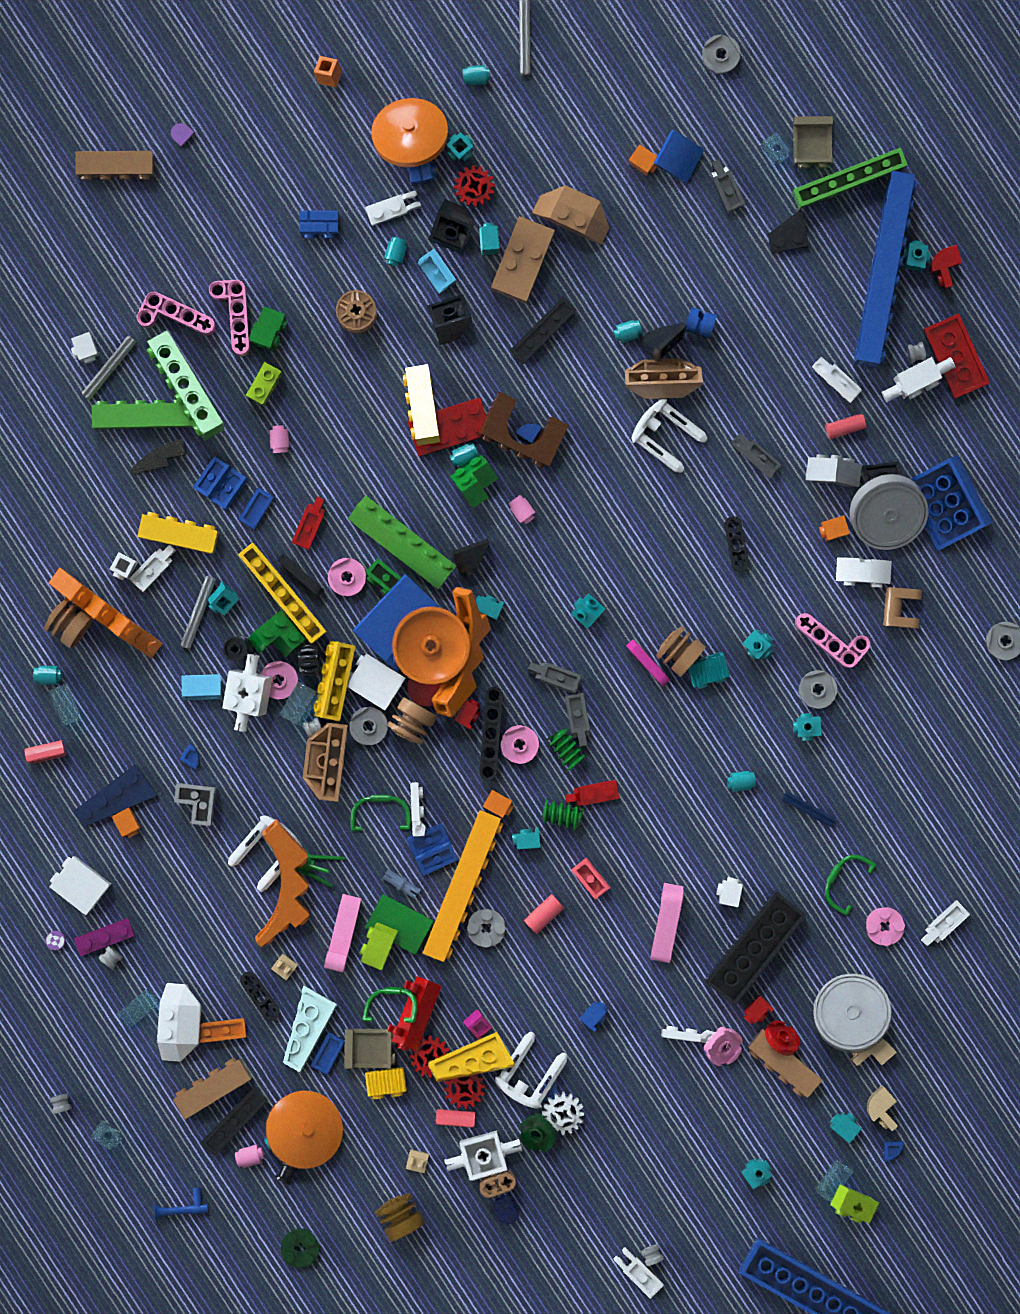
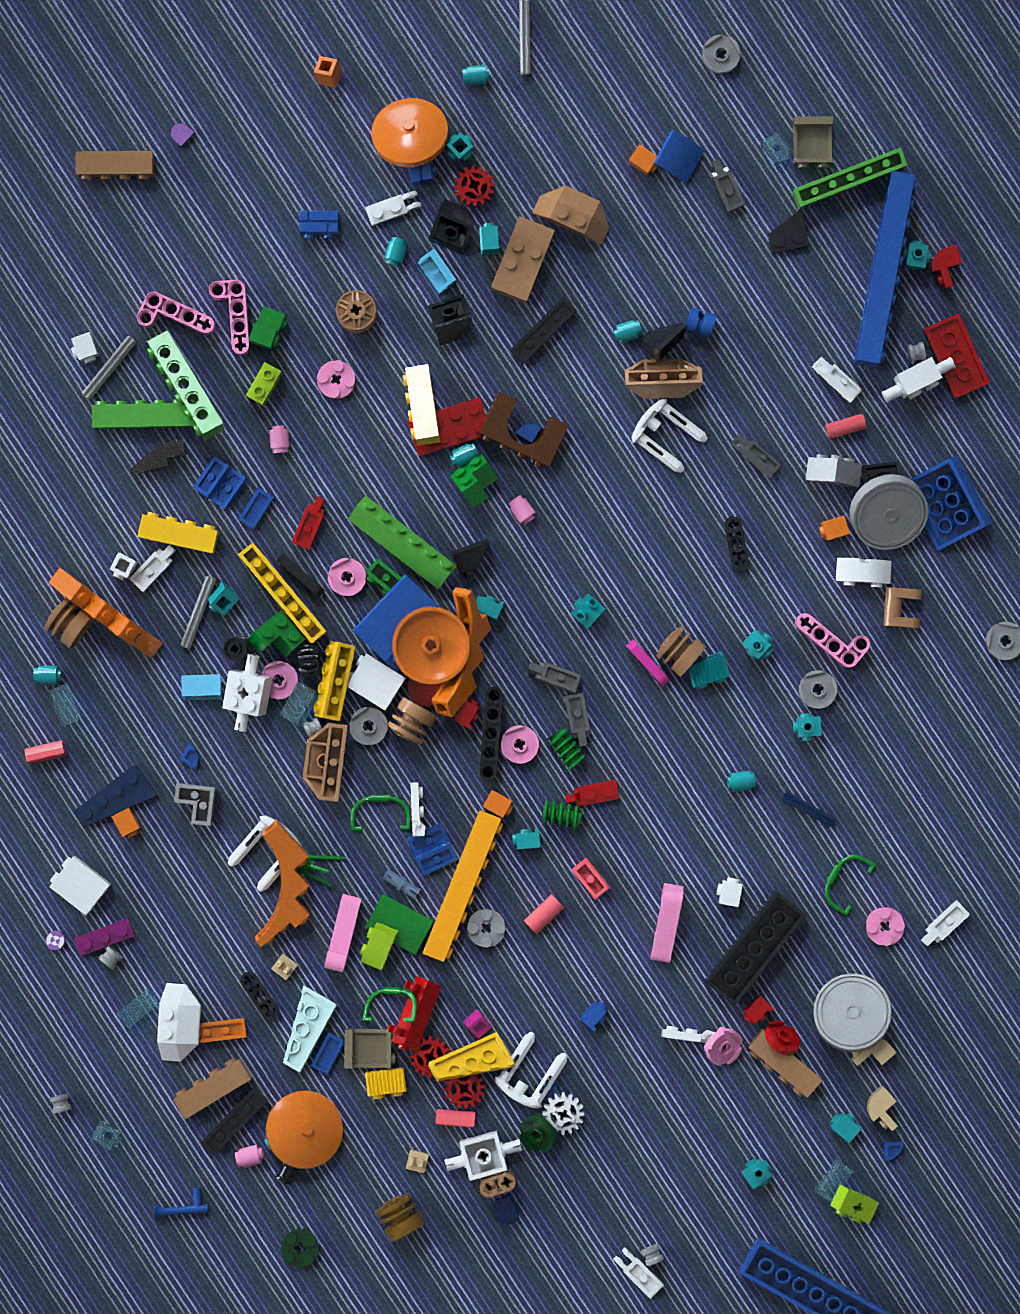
(335, 390): none -> bright pink plate

